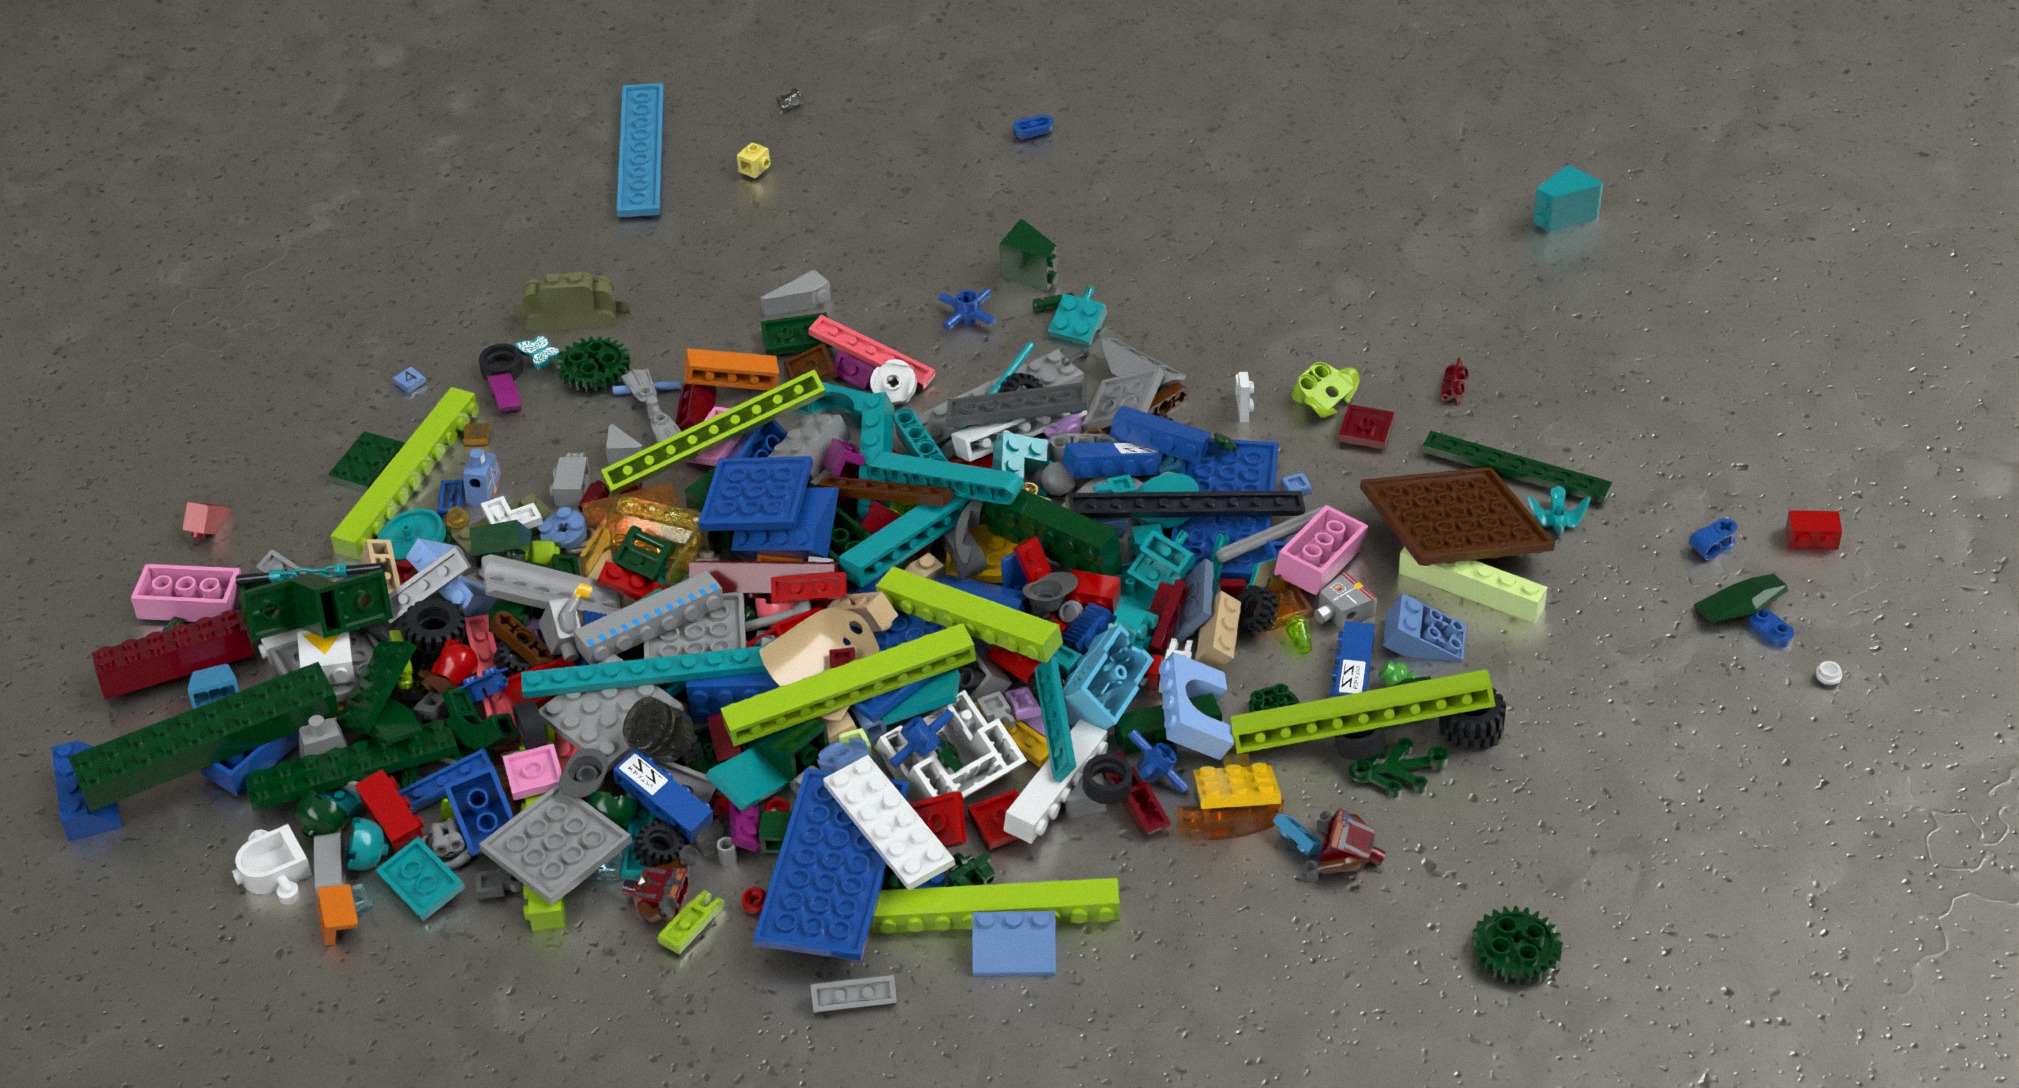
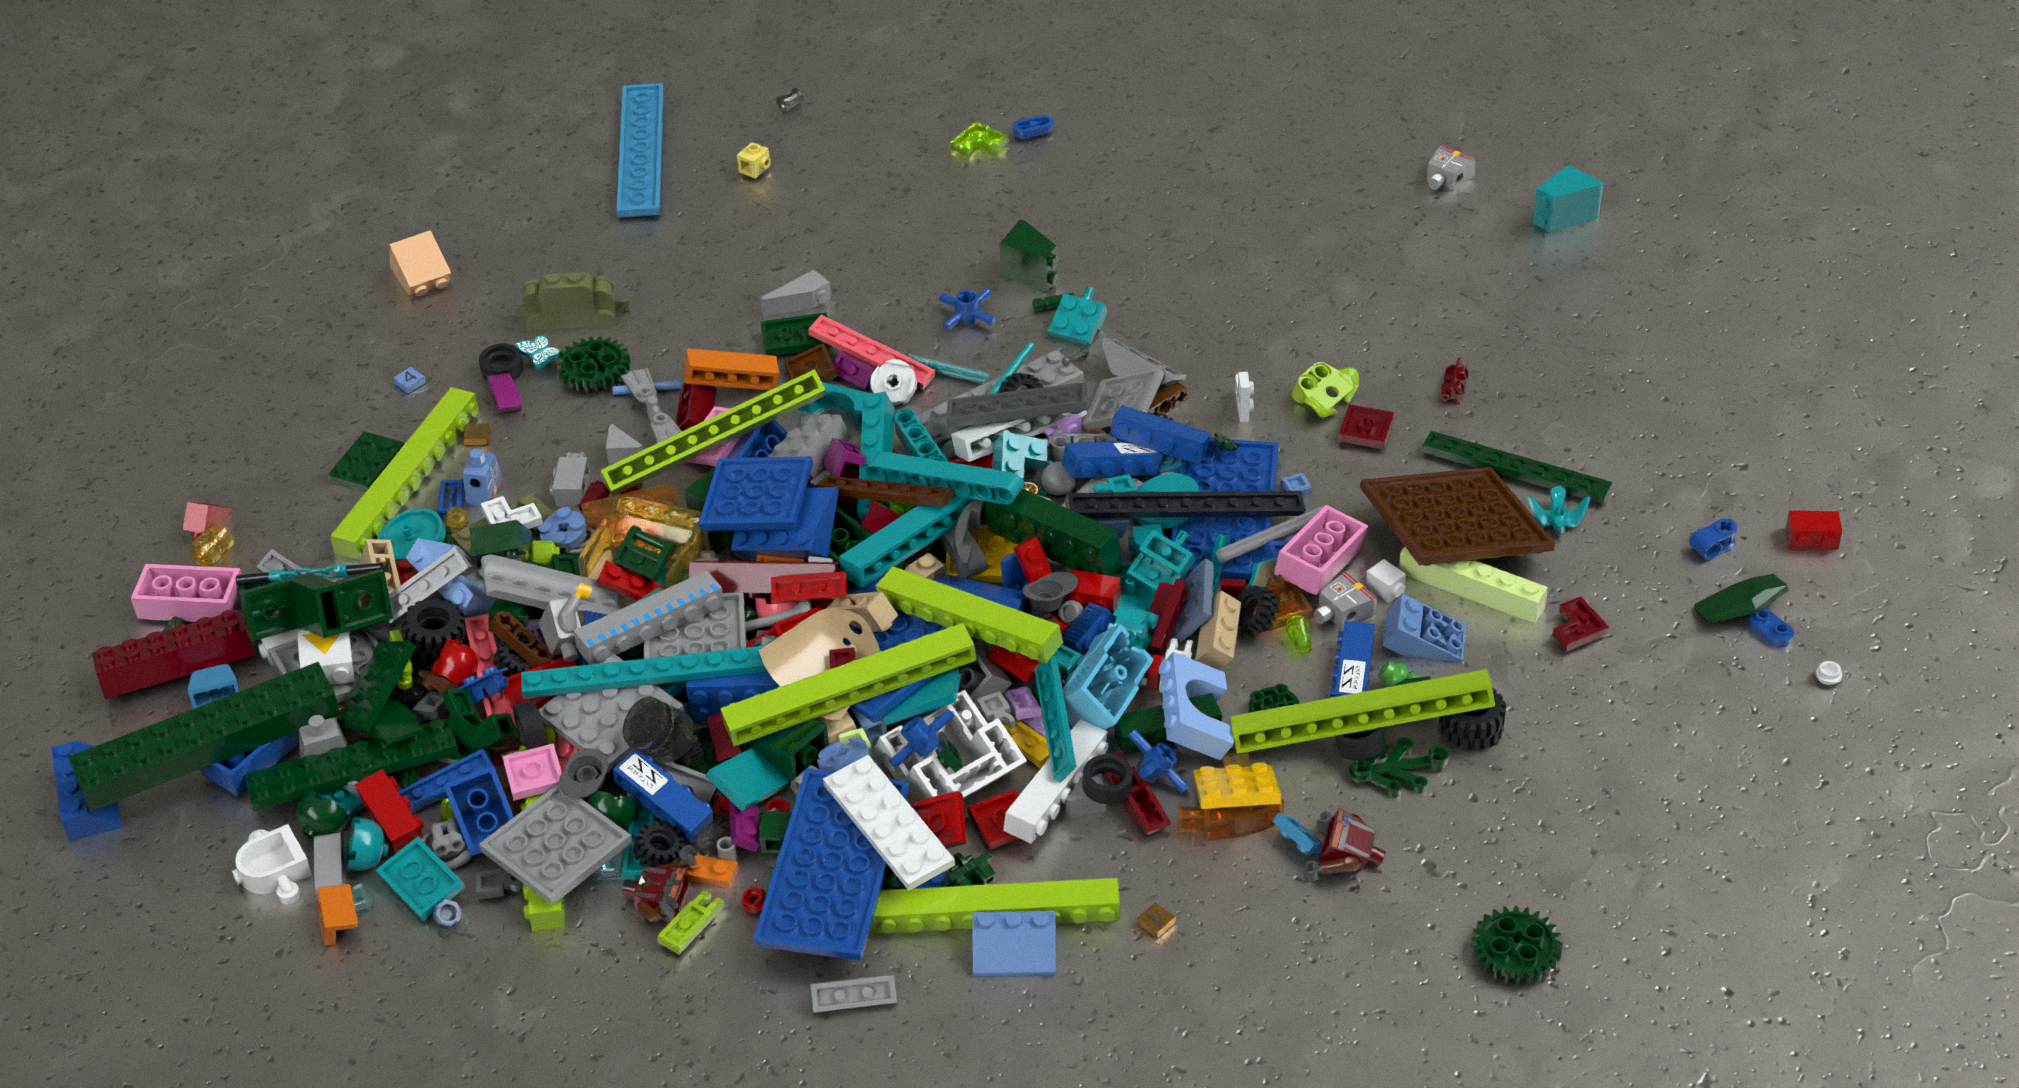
(211, 545): none -> clear yellow wheel
(419, 264): none -> light nougat slope
(447, 913): none -> sand blue tile
(713, 871): none -> orange plate
(955, 372): none -> teal axle
(979, 135): none -> clear neon green plate
(1156, 920): none -> pearl gold tile
(1385, 581): none -> white brick
(1449, 168): none -> light grey torso
(1582, 626): none -> dark red plate

